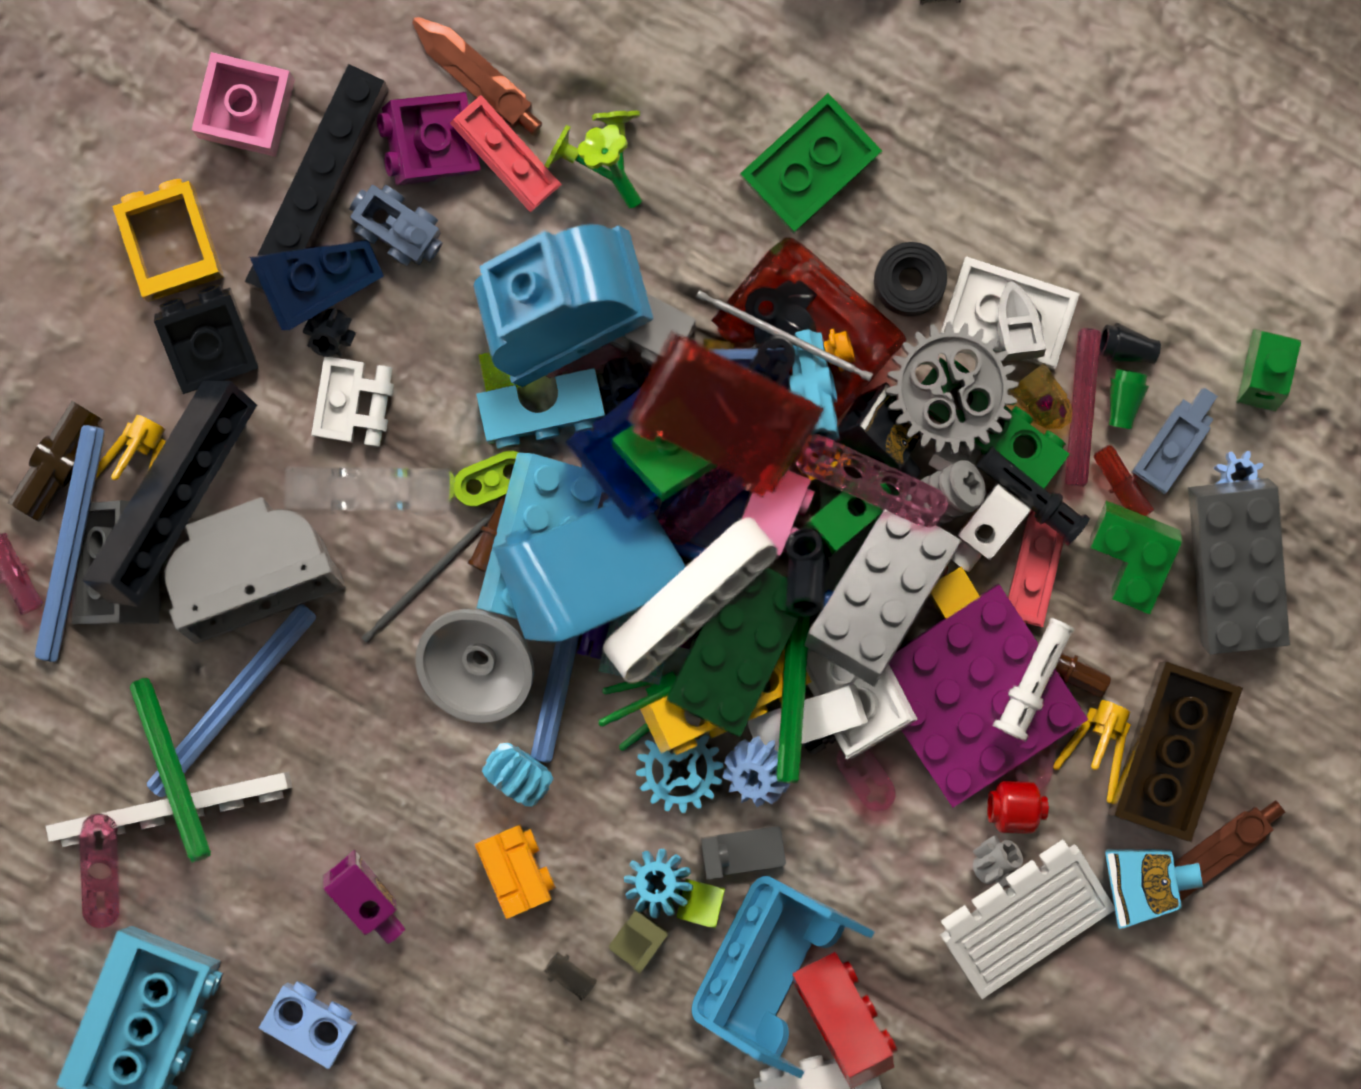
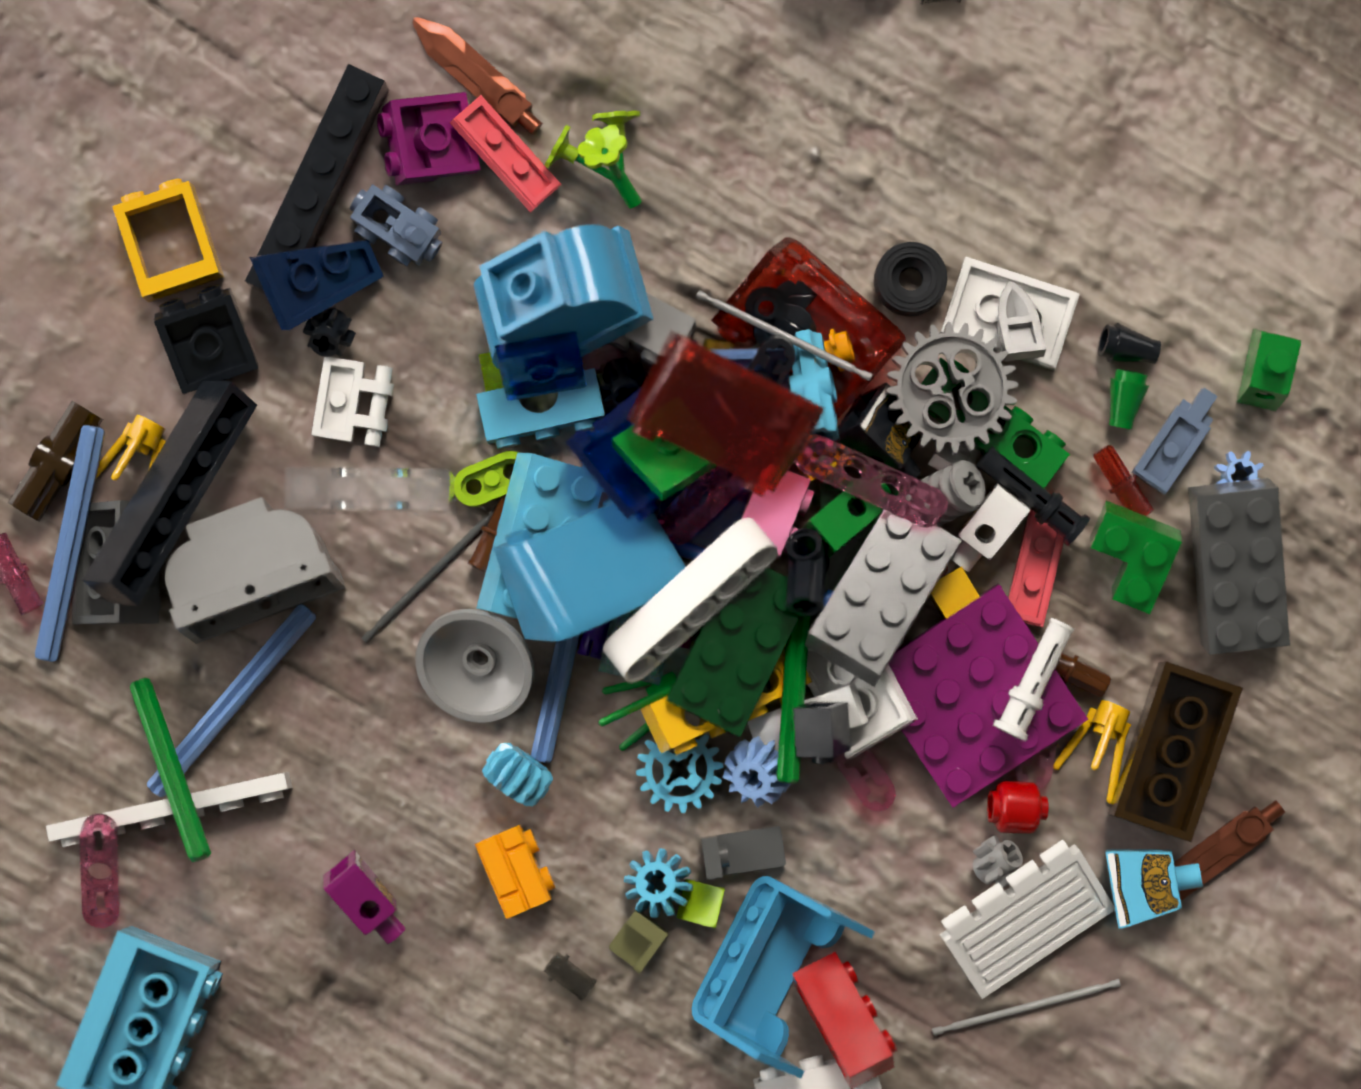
(243, 104): bright pink brick -> none
(303, 1034): light blue brick -> none
(541, 366): none -> clear blue tile
(810, 163): green plate -> none
(822, 730): none -> black brick
(1026, 1007): none -> light grey piece
(1044, 399): clear yellow rock -> none
(1083, 407): clear pink axle -> none

